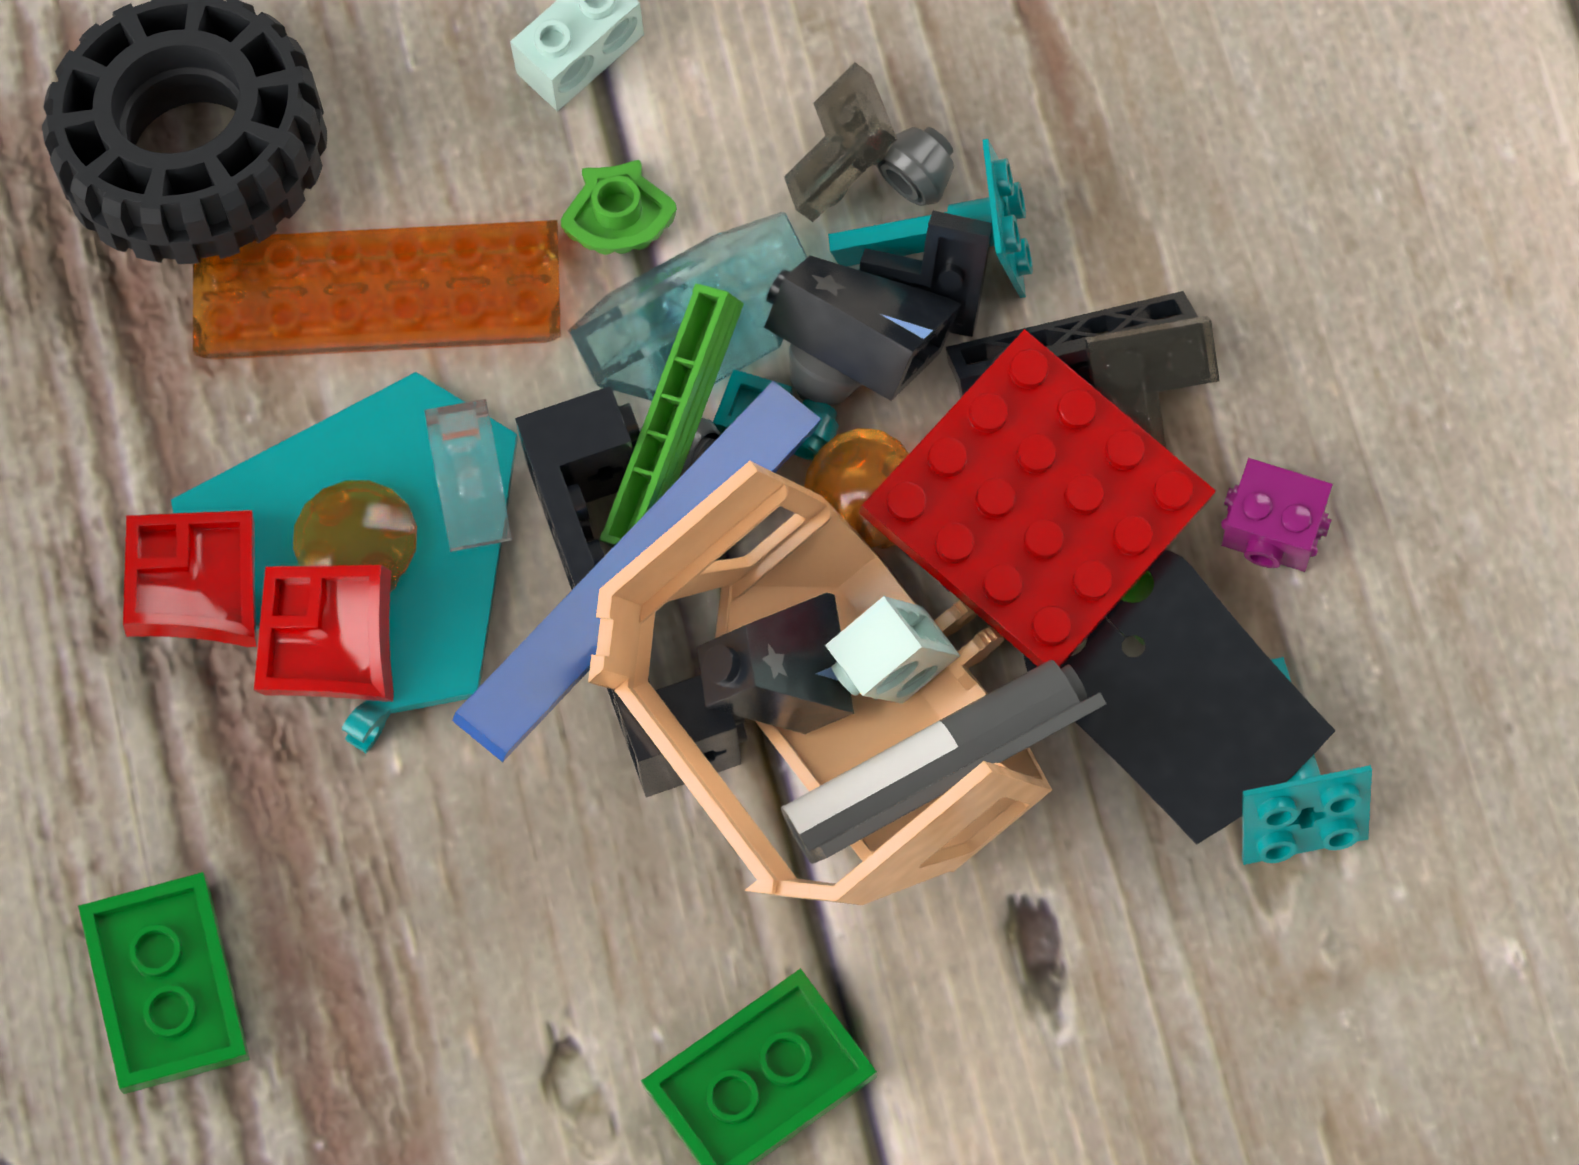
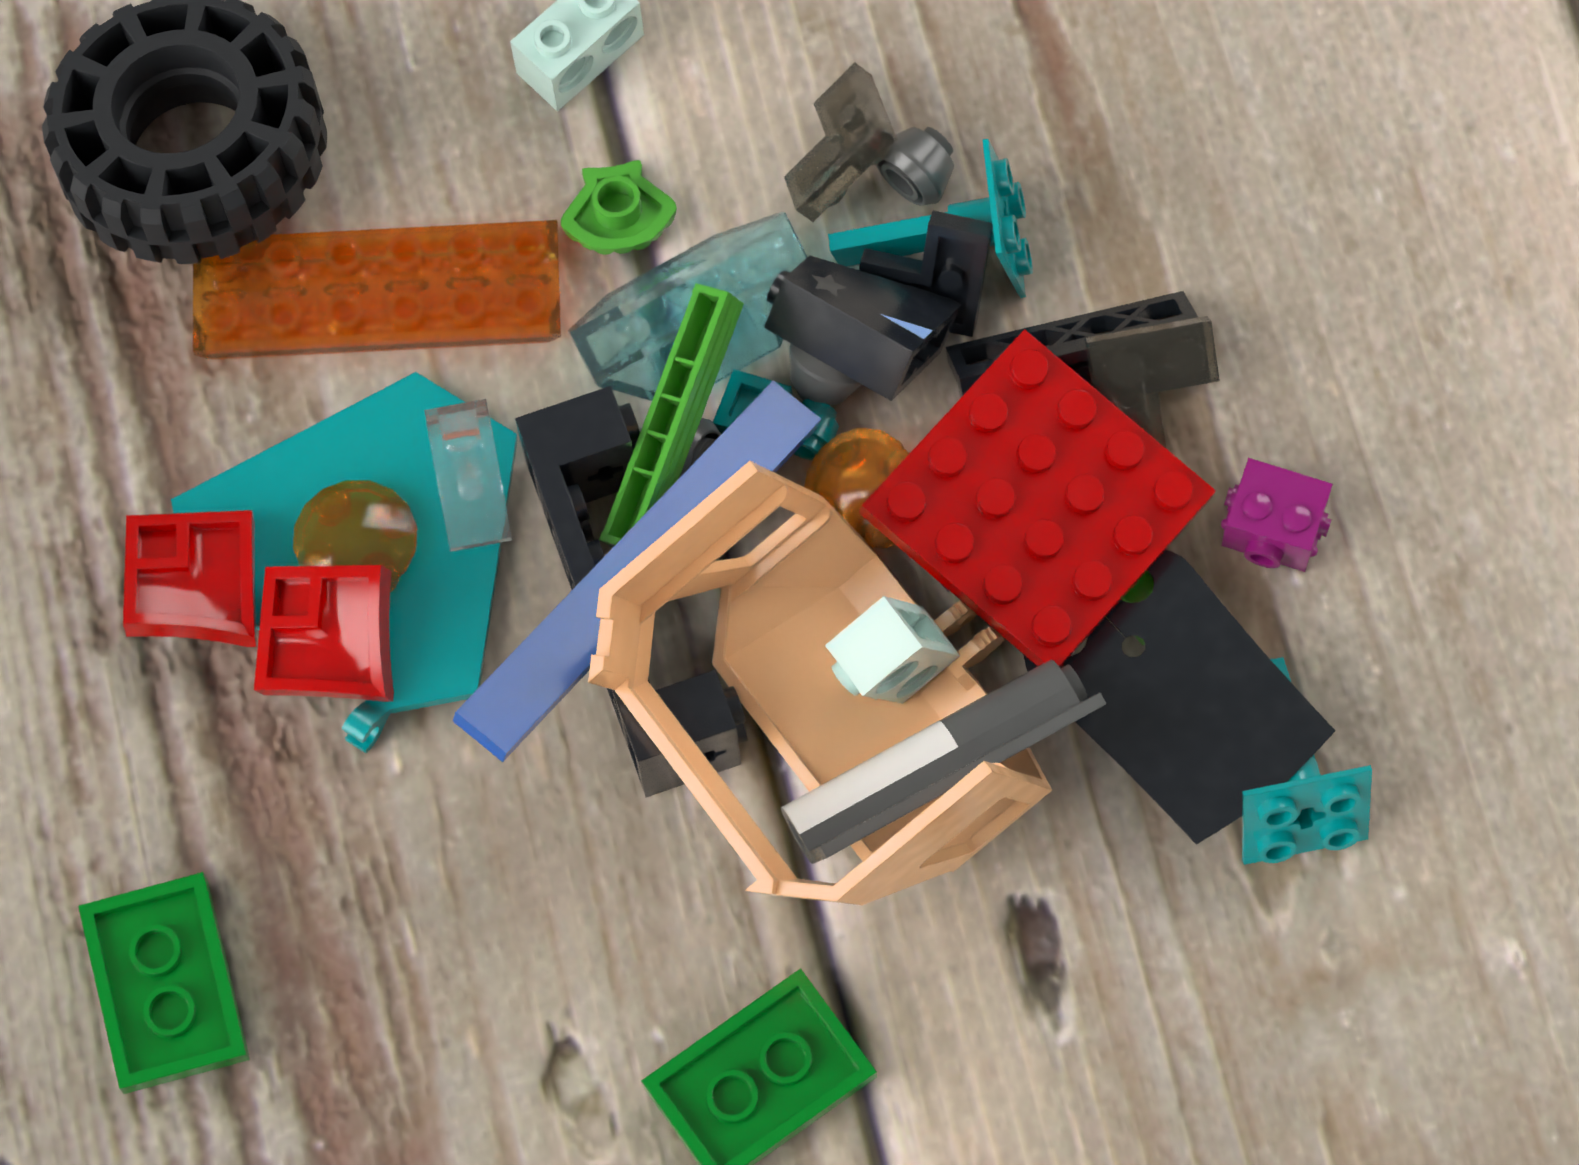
(778, 669): black slope -> none

